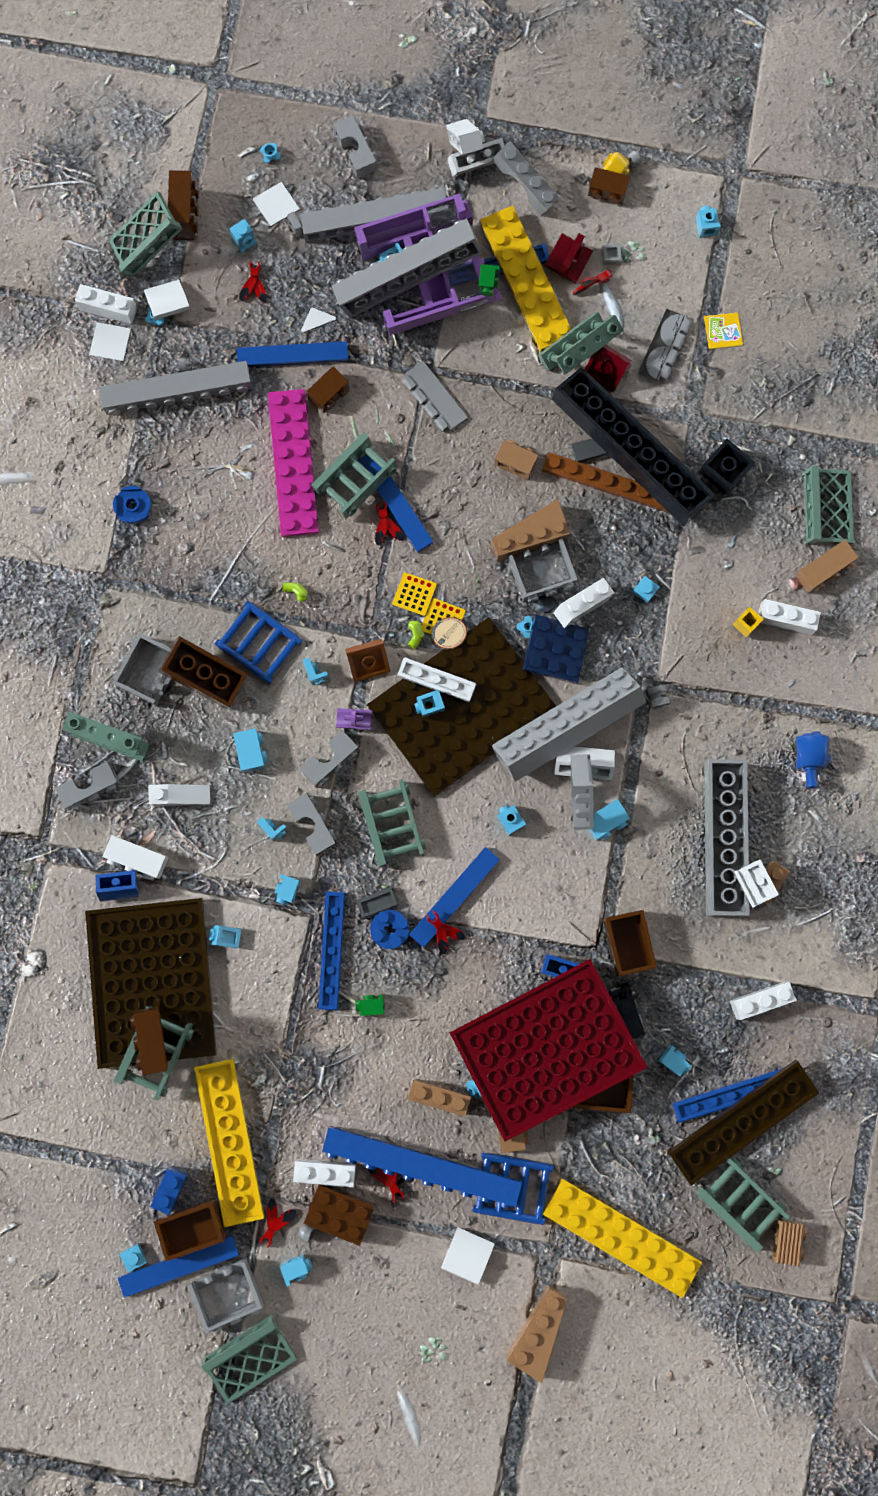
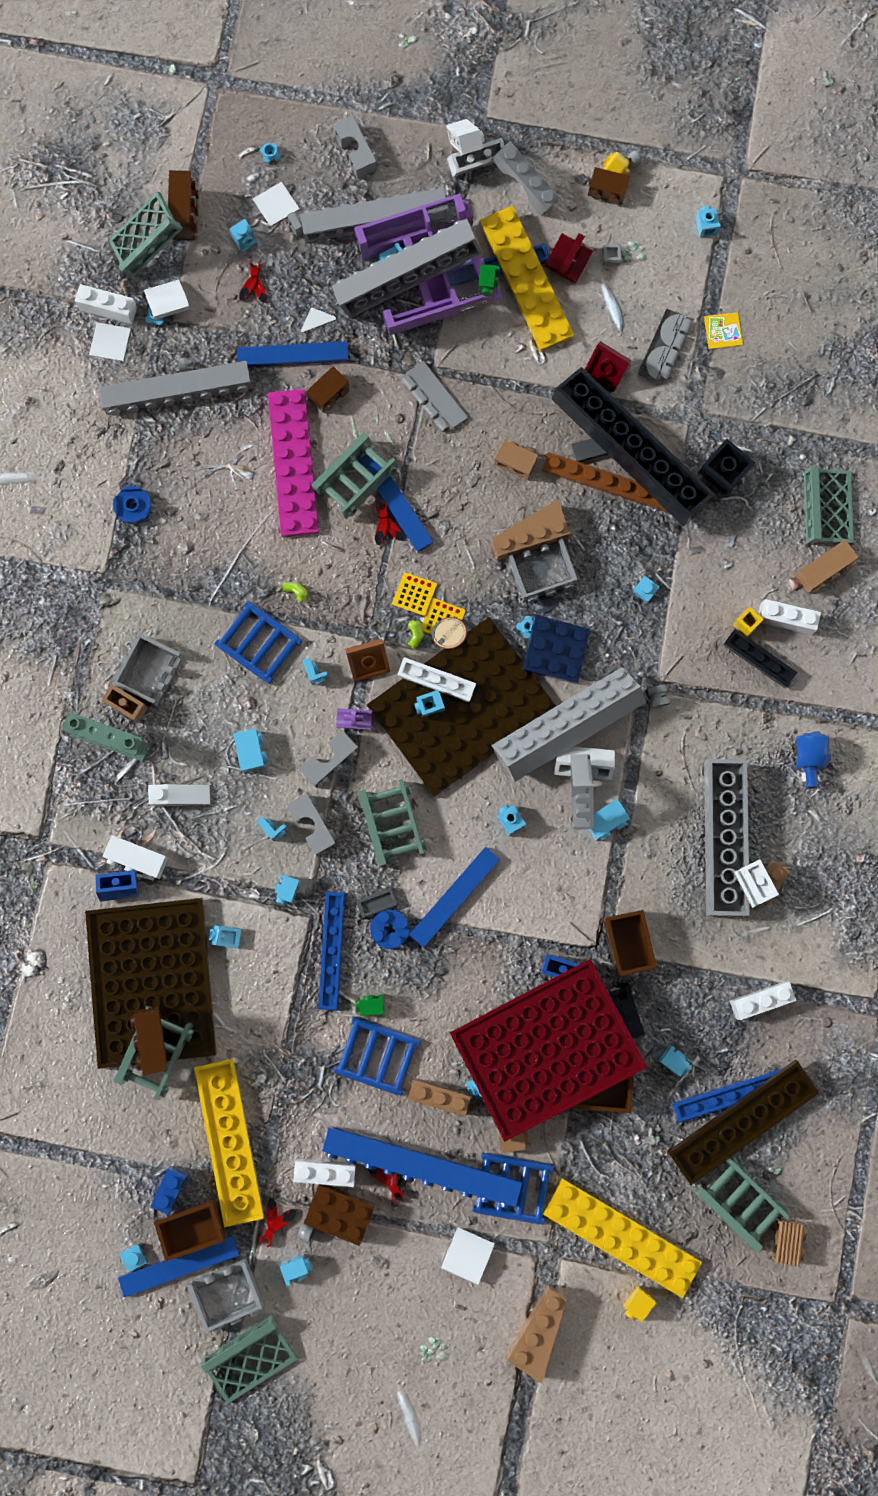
(103, 781): light grey arch -> none
(124, 703): none -> medium nougat brick
(203, 672): reddish brown brick -> none
(375, 1031): none -> blue bar
(444, 930): red piece -> none
(580, 342): sand green fence -> none
(583, 602): white brick -> none
(588, 282): red piece -> none
(639, 1304): none -> yellow brick
(760, 658): none -> black plate

